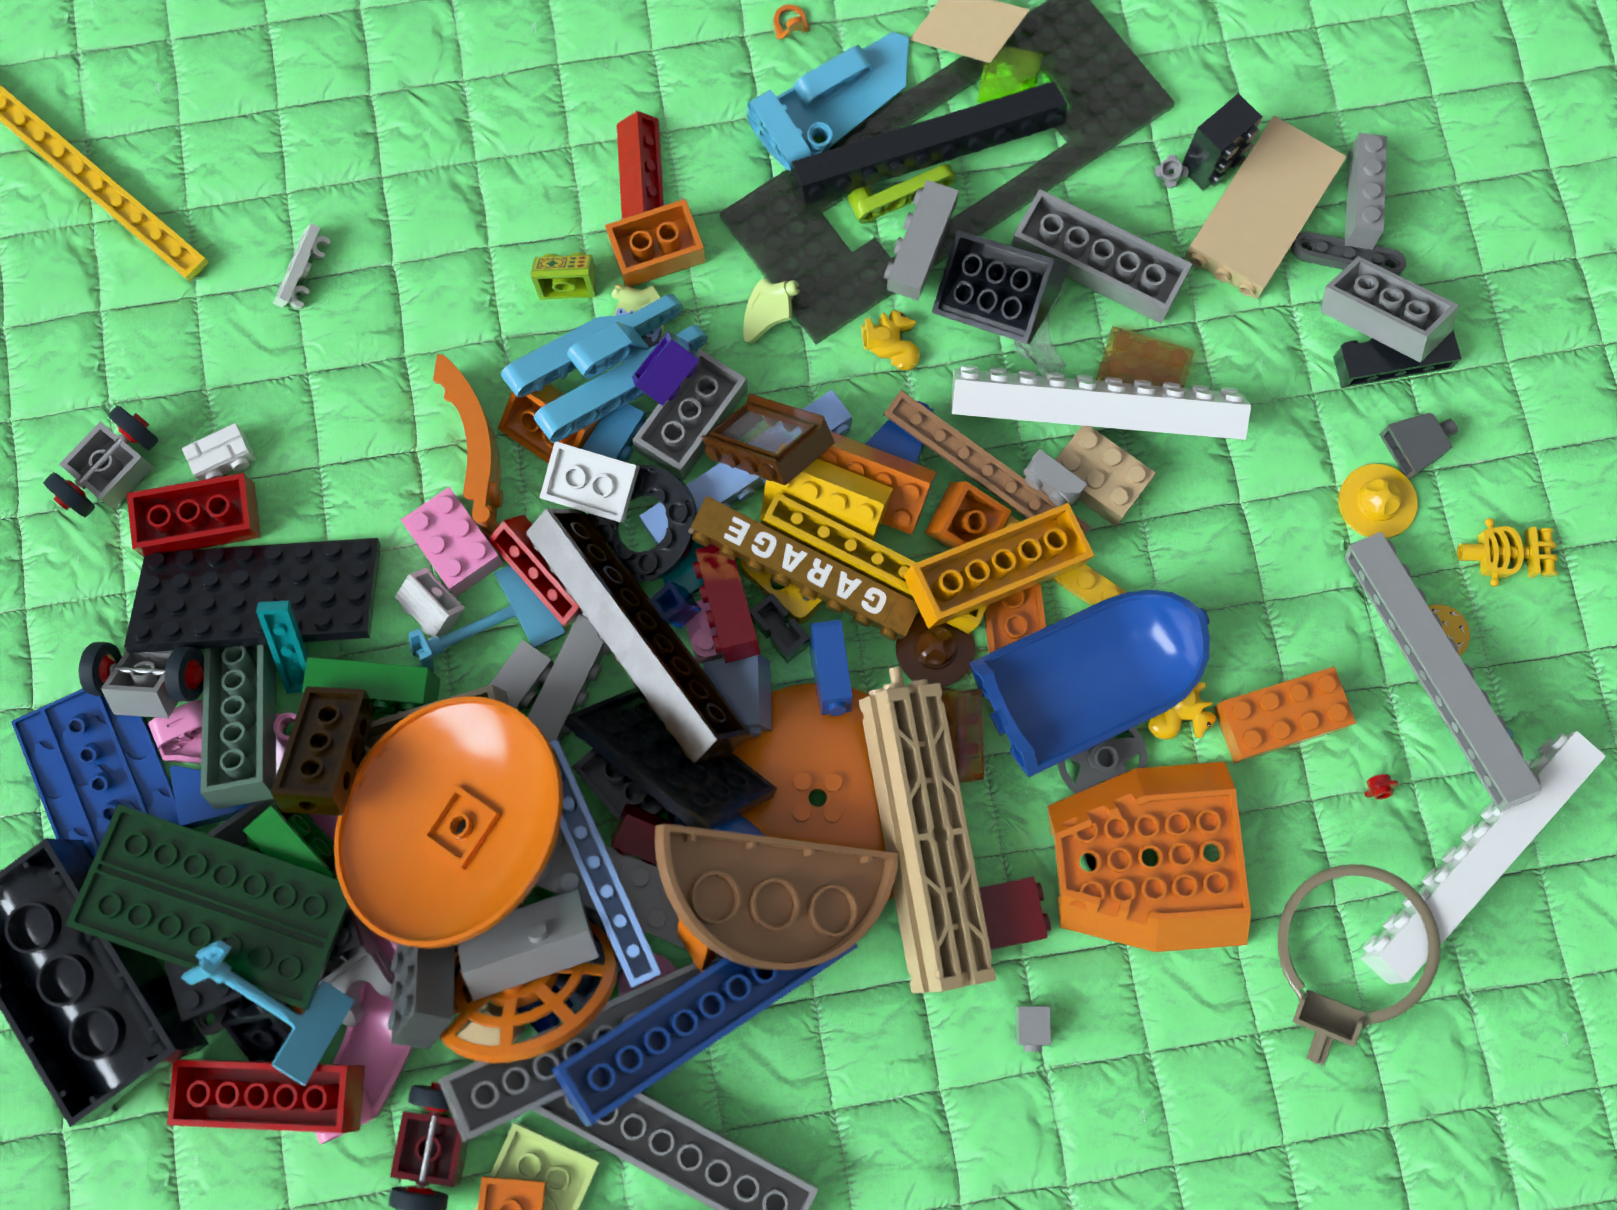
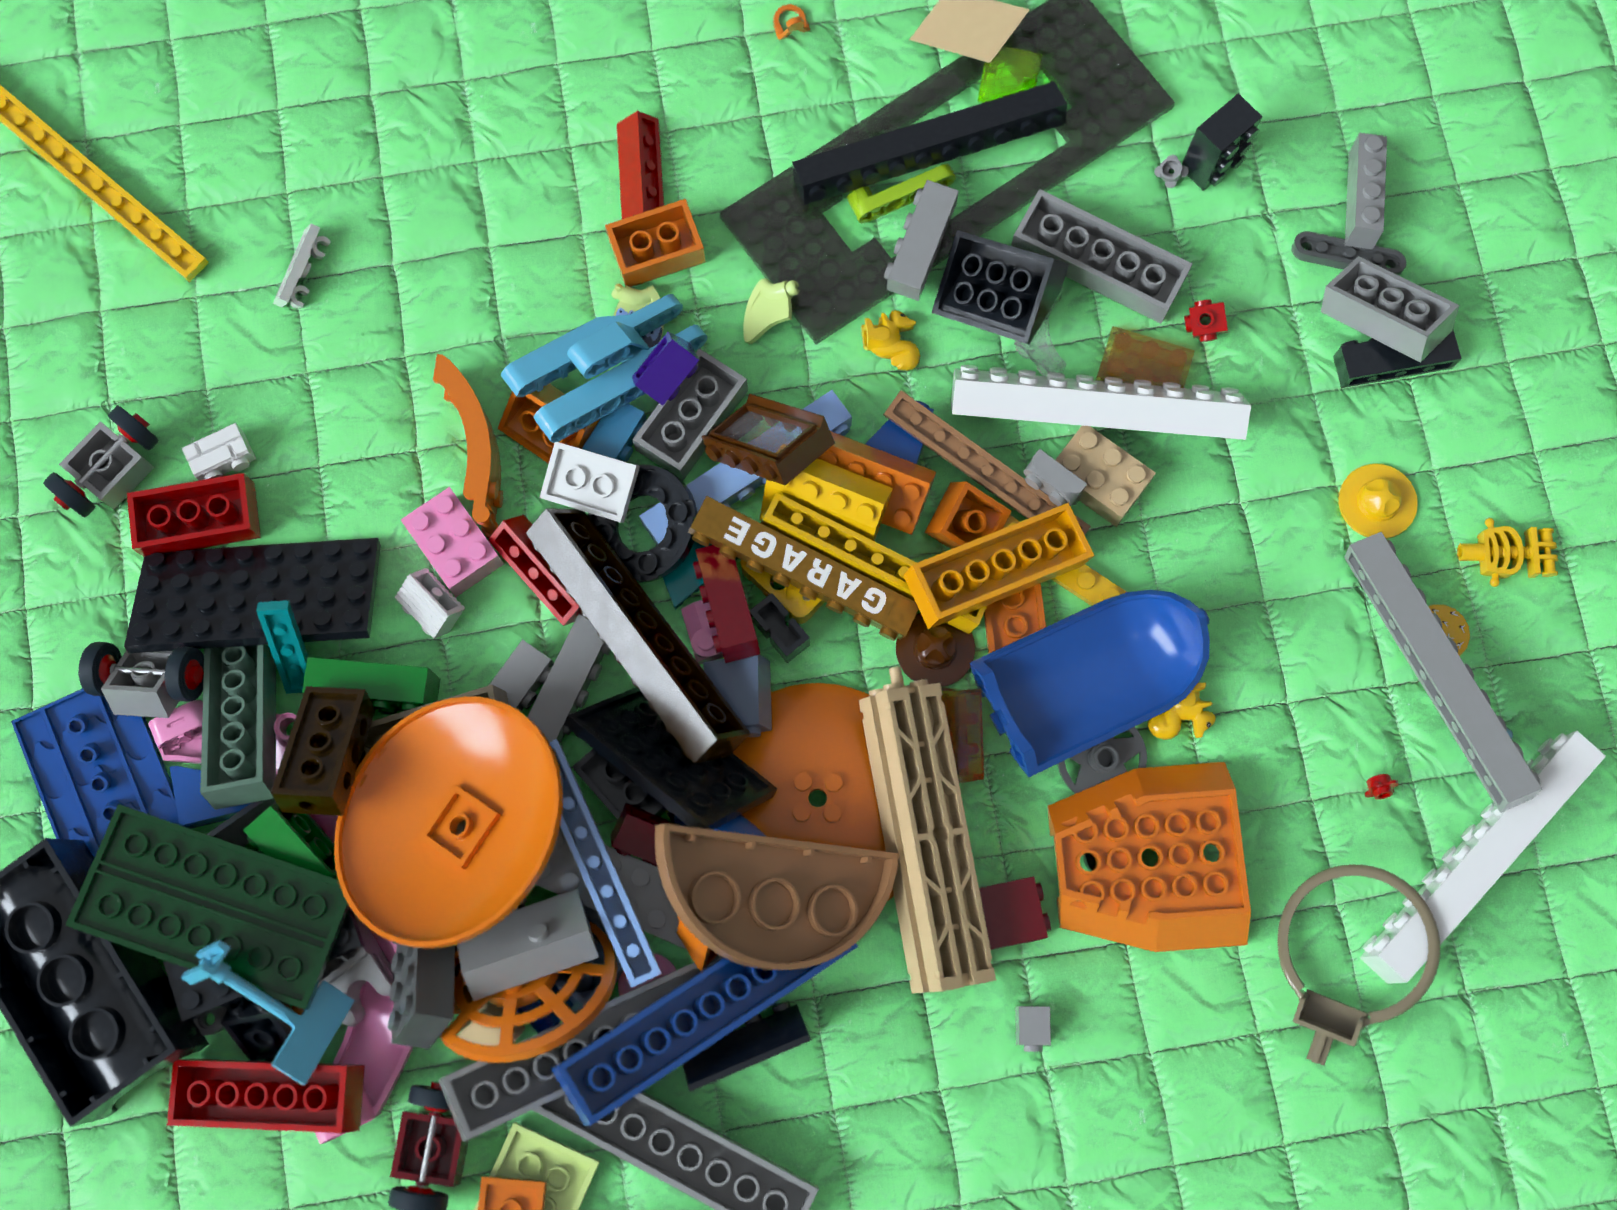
(530, 611): medium azure piece -> none
(564, 276): lime slope -> none
(675, 604): clear blue brick -> none
(748, 1046): none -> black slope
(830, 100): medium azure panel -> none
(830, 667): blue slope -> none
(1215, 312): none -> red brick
(1265, 207): tan brick -> none
(1284, 715): orange brick -> none
(1418, 442): dark grey torso -> none

